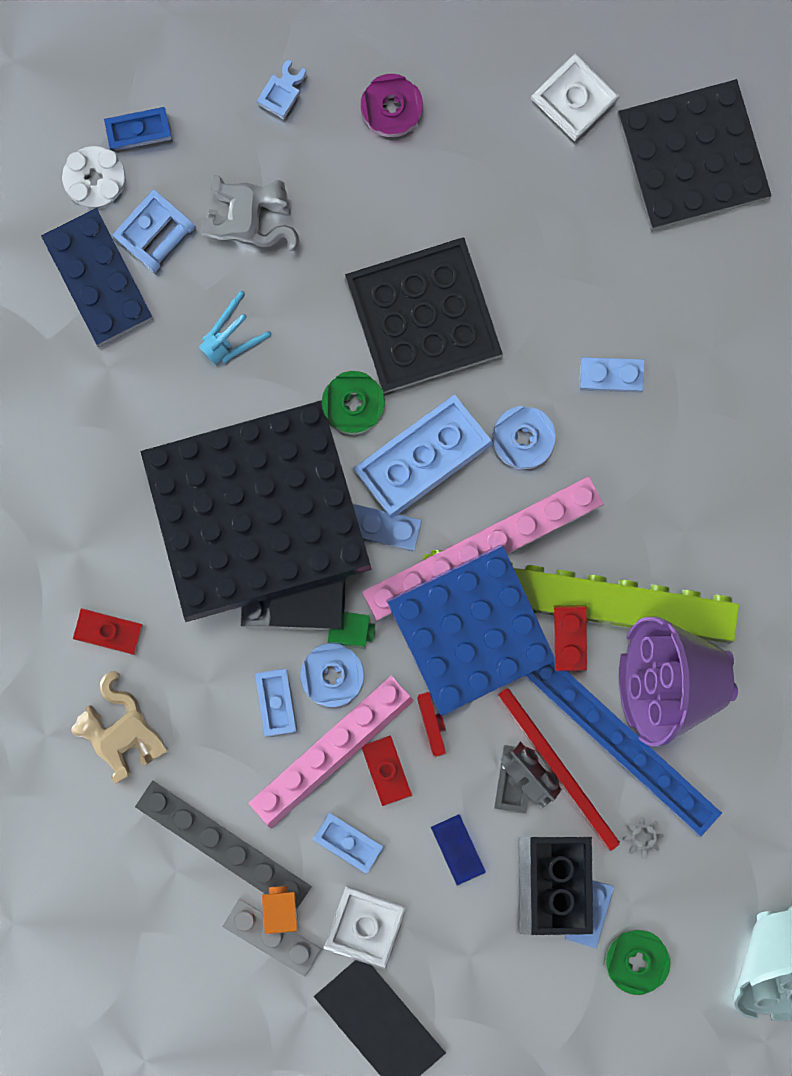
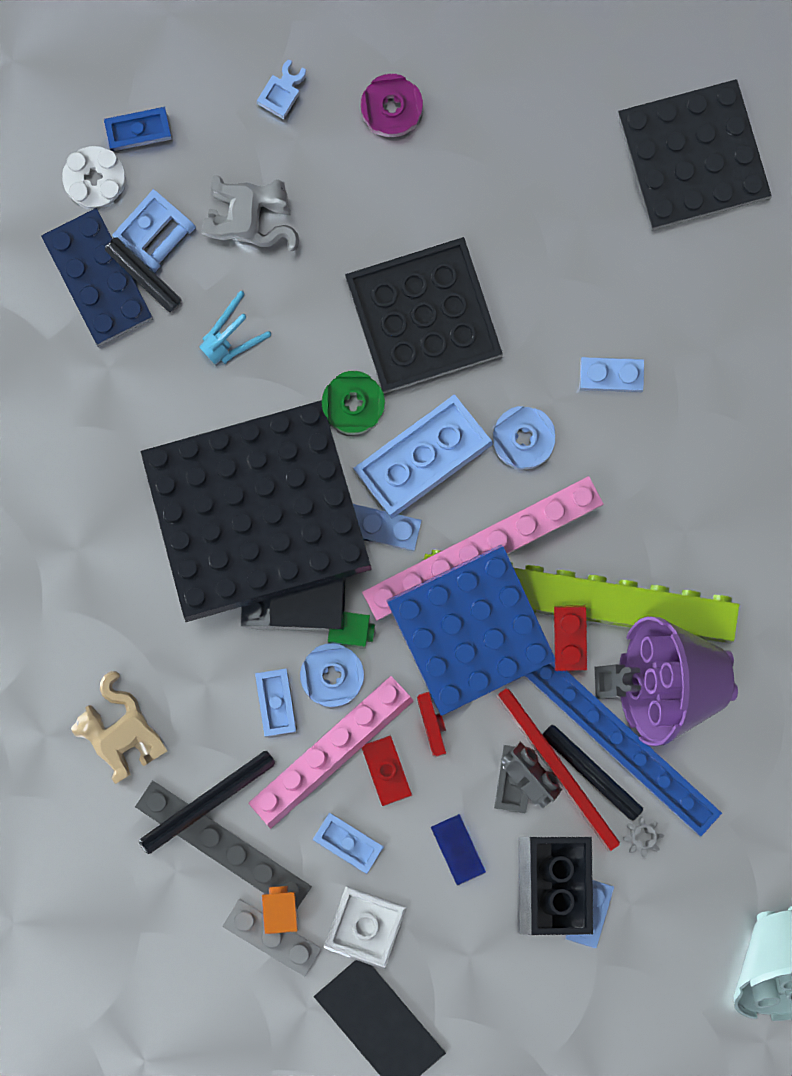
(107, 631): red plate -> none
(142, 274): none -> black axle
(206, 802): none -> black axle
(575, 97): white plate -> none
(592, 772): none -> black axle
(614, 681): none -> dark grey plate
(628, 946): green plate -> none

